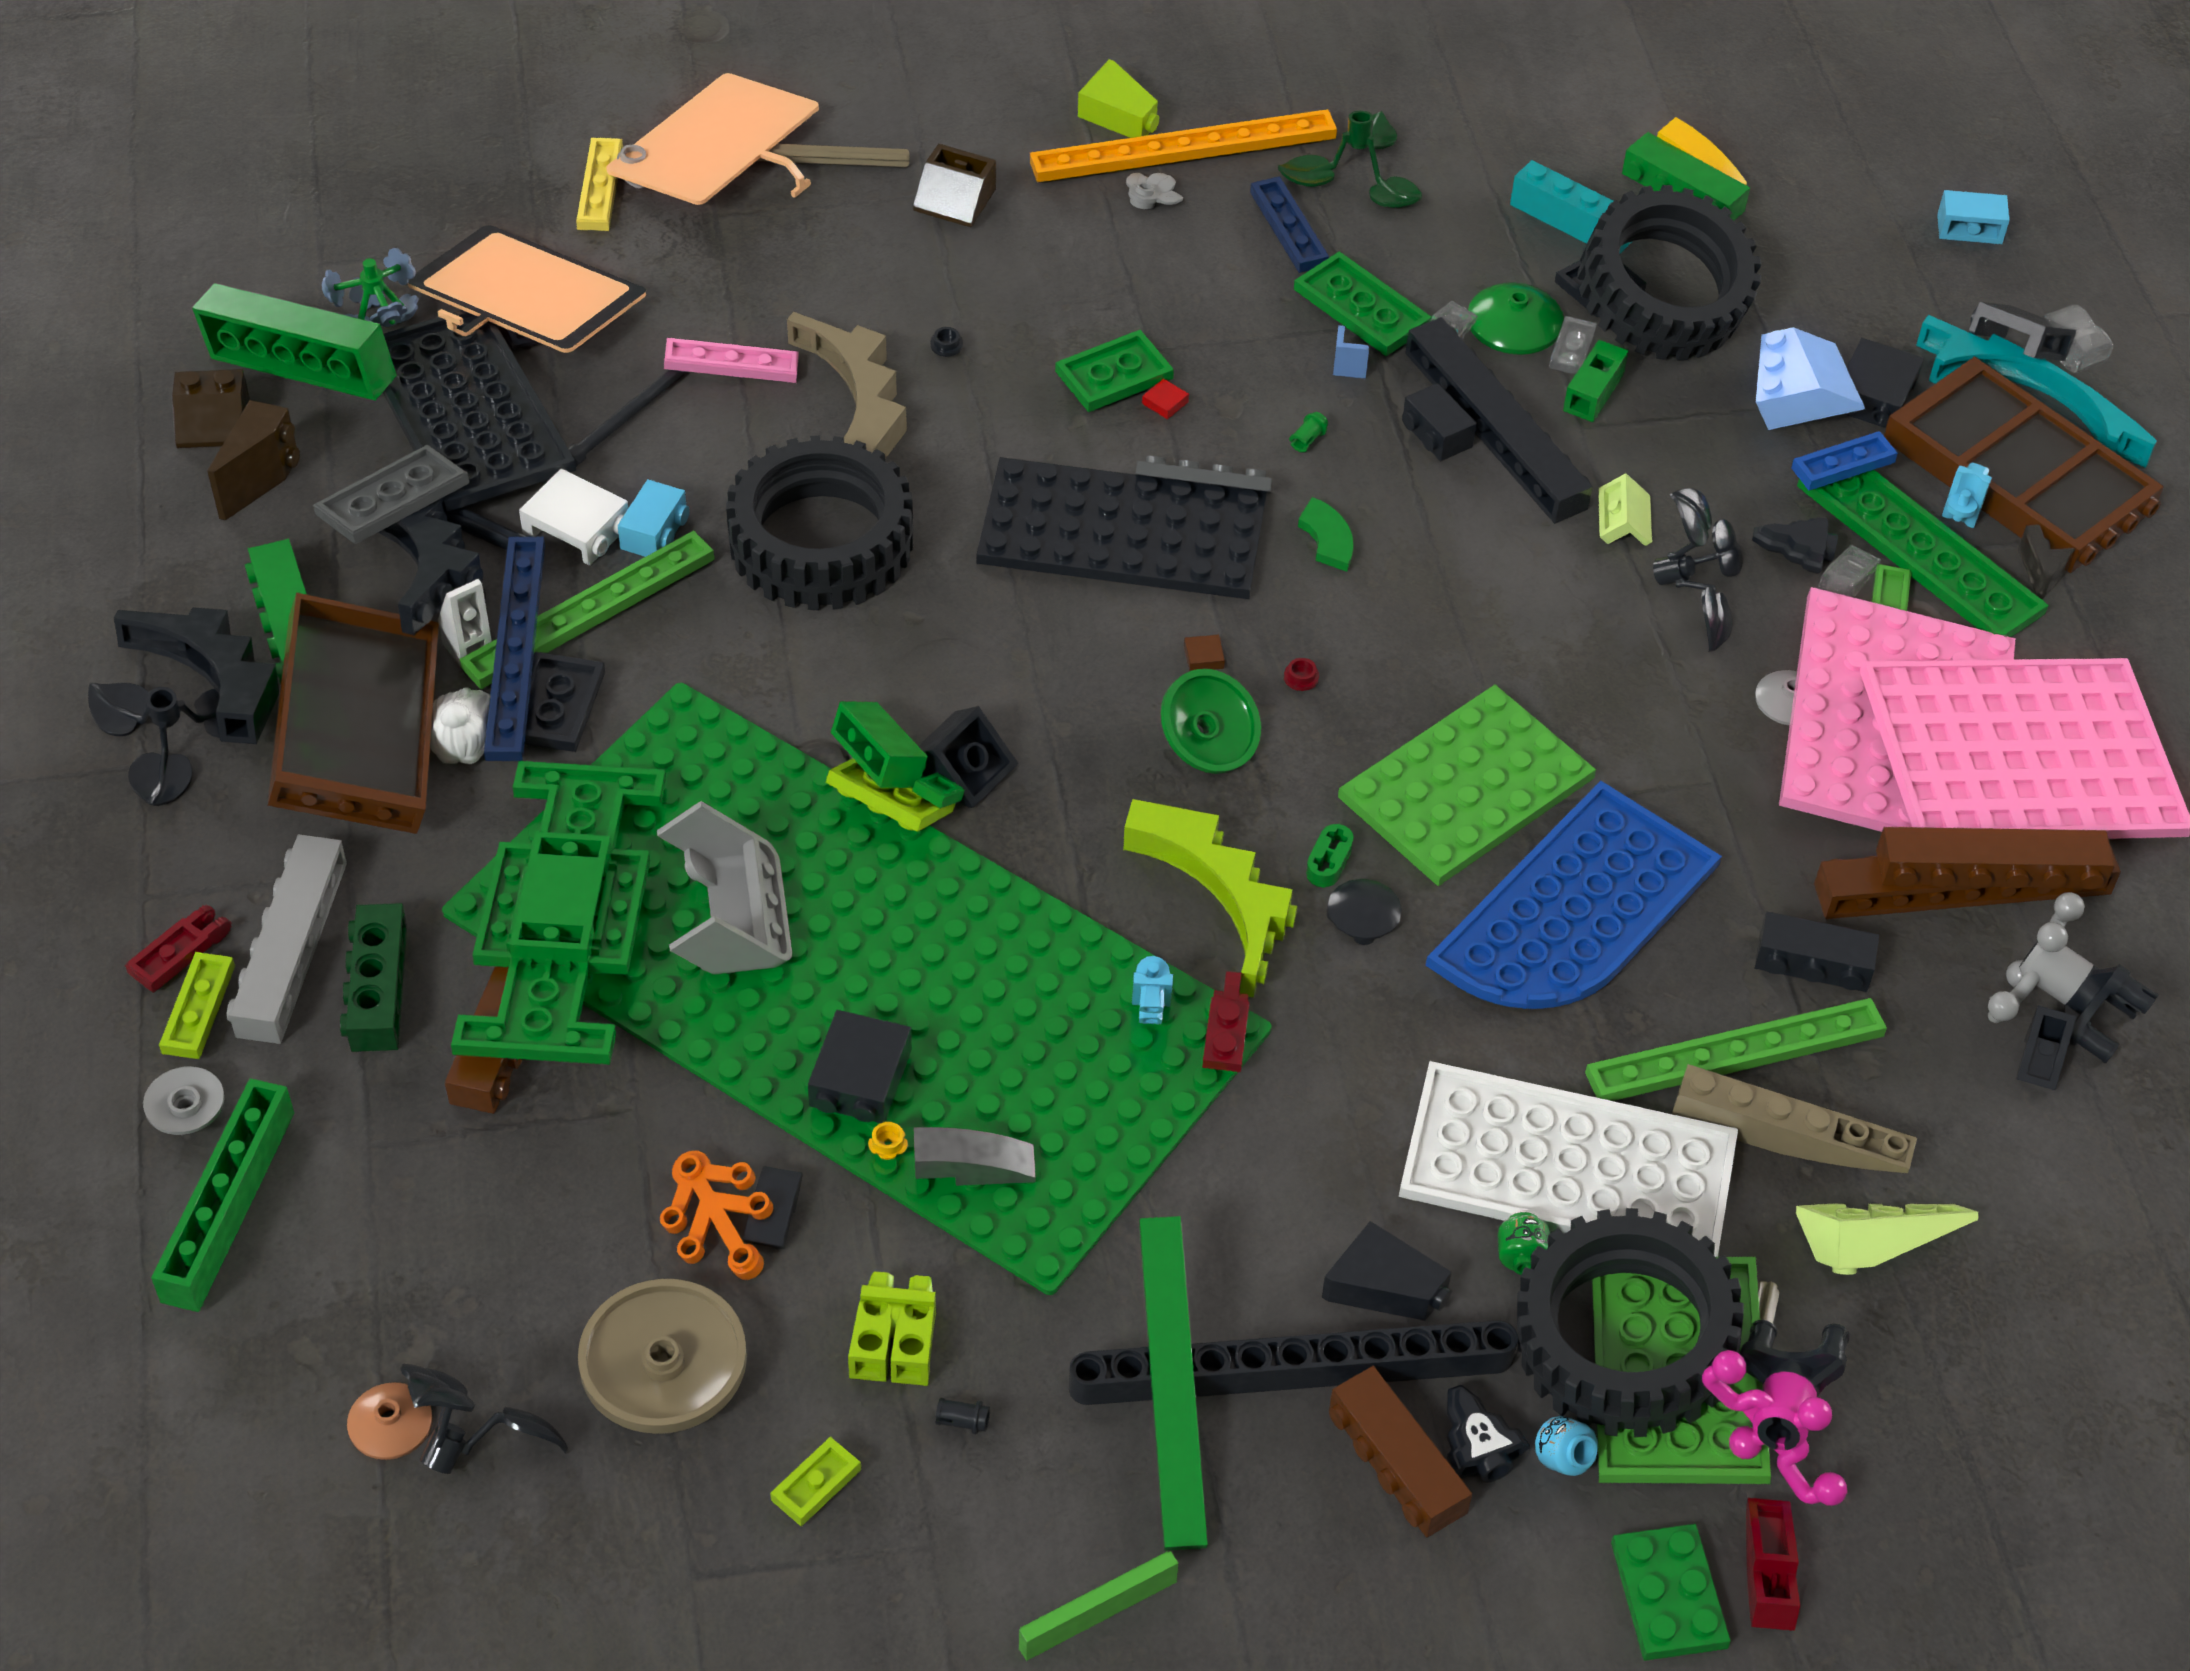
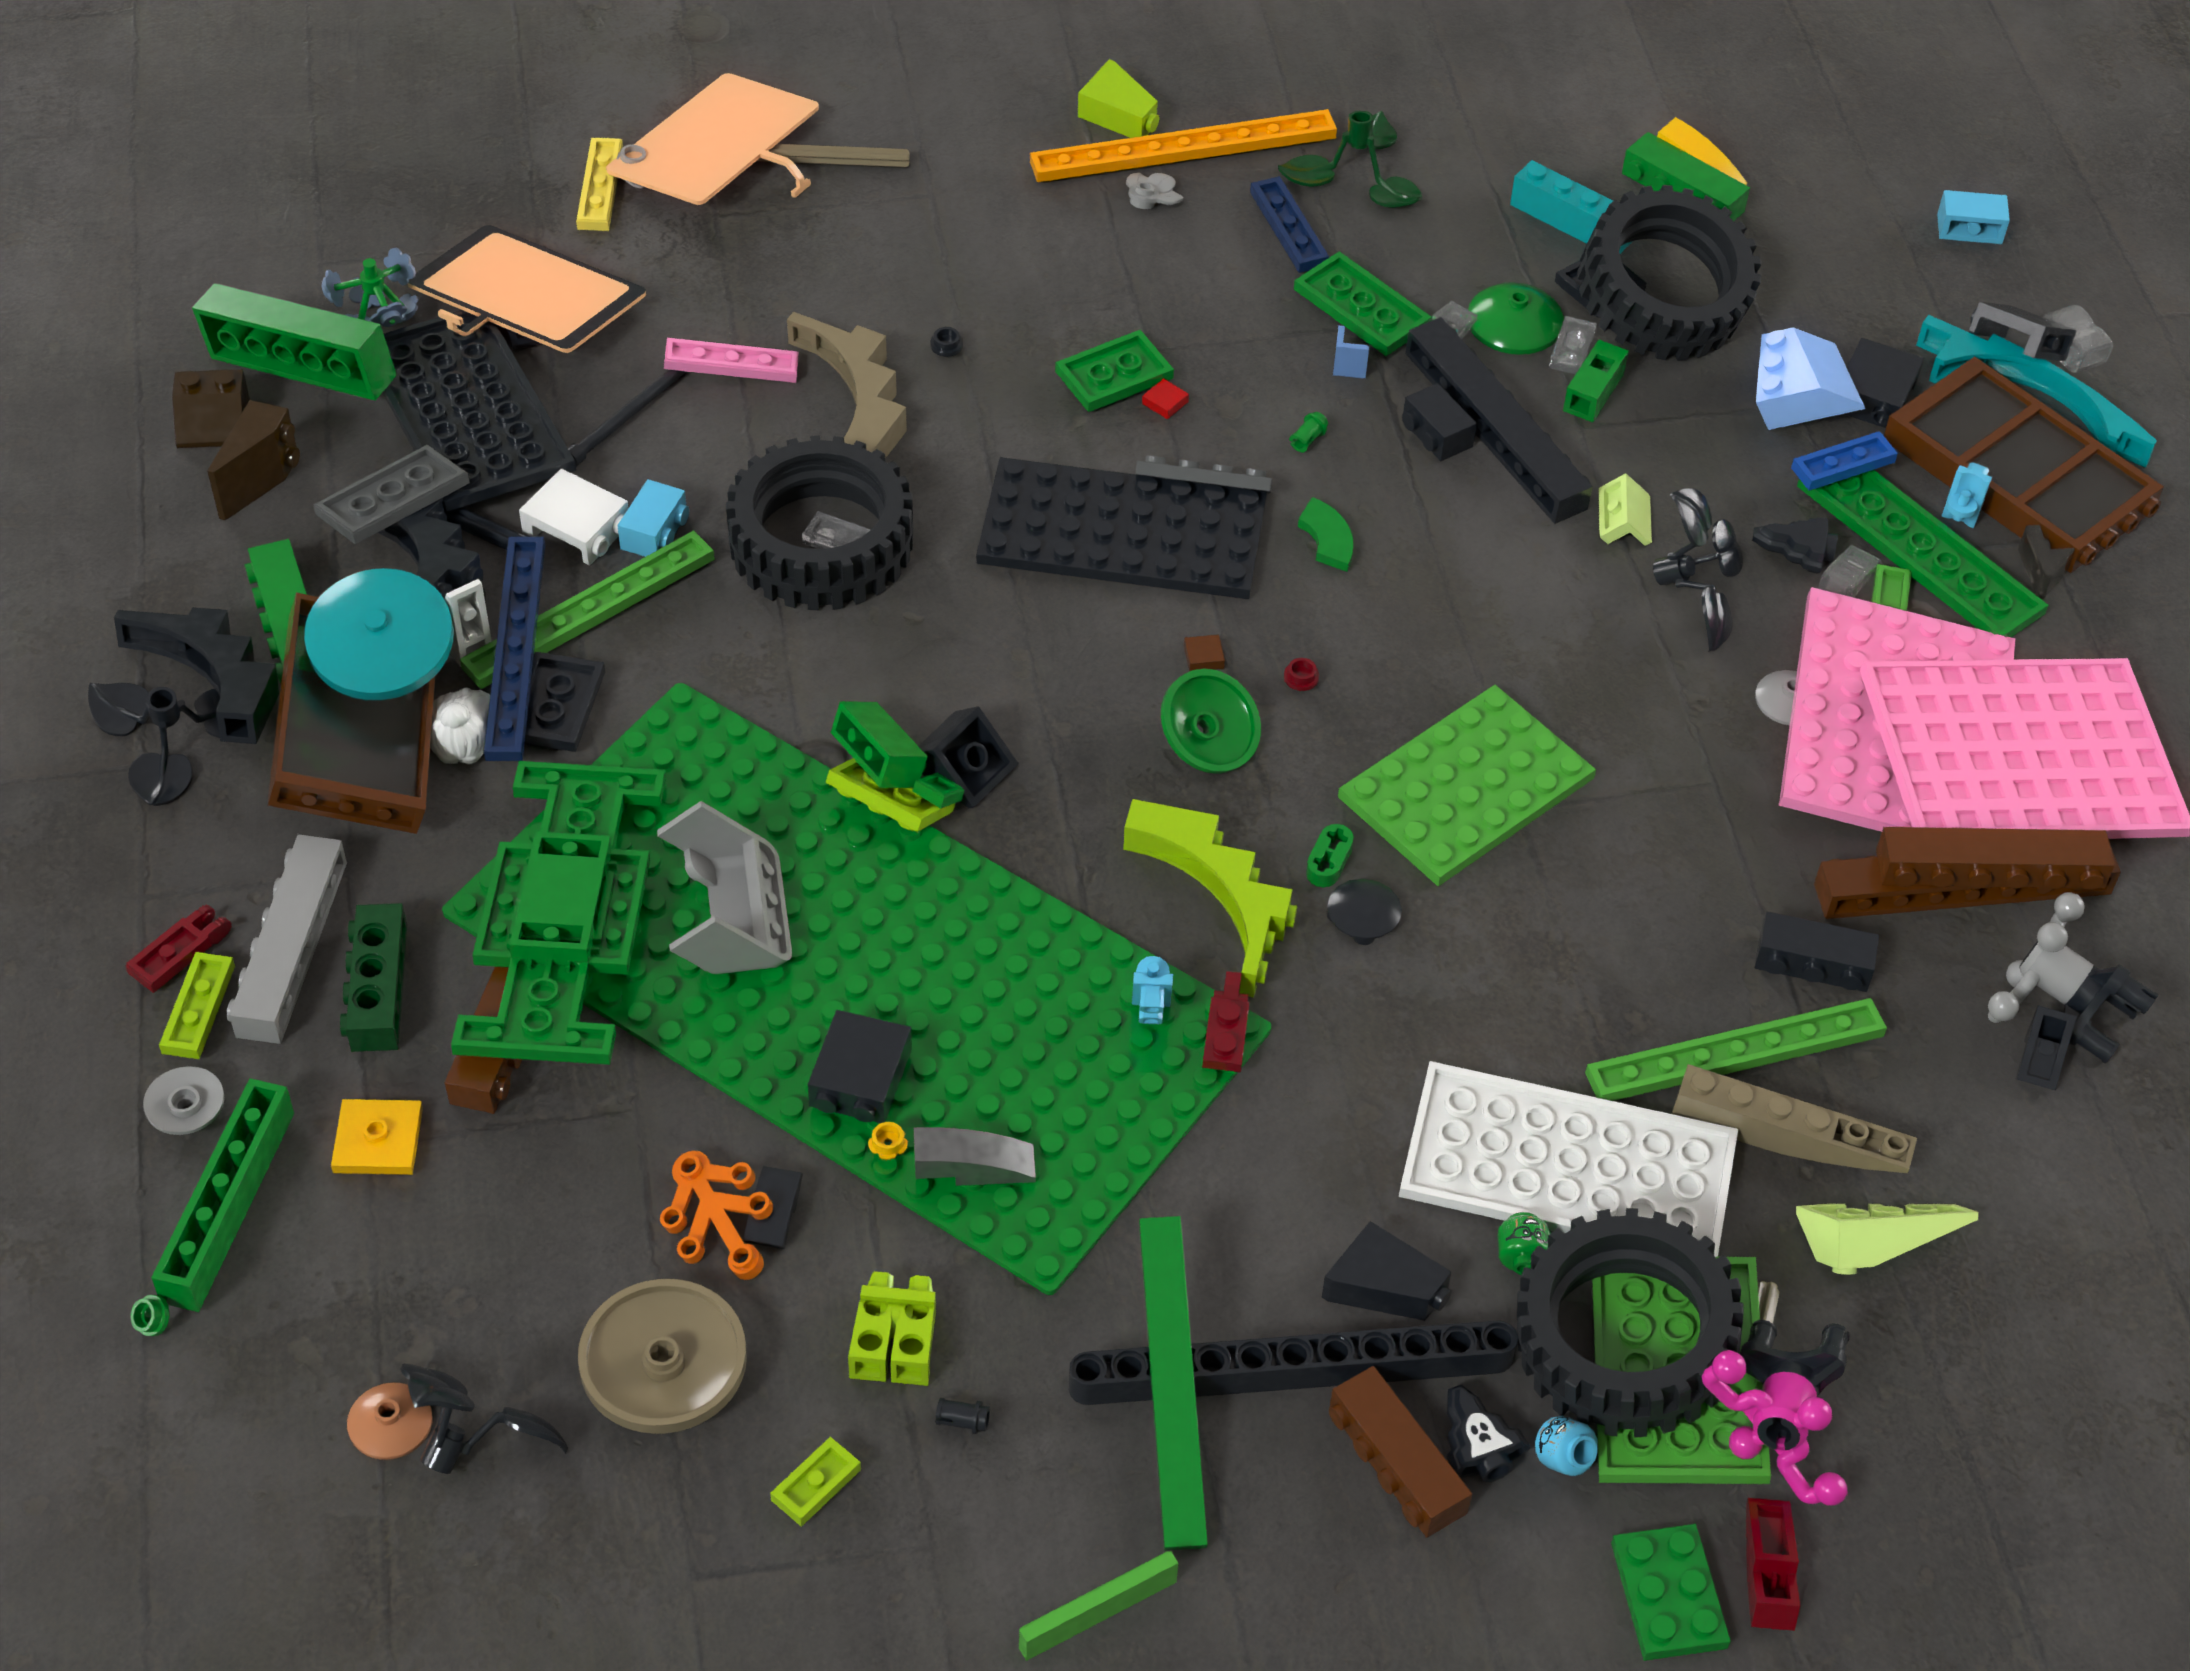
(150, 1315): none -> green plate
(377, 1137): none -> yellow plate
(379, 634): none -> teal dish
(830, 532): none -> clear plate
(955, 185): slope -> none
(1575, 906): blue plate -> none

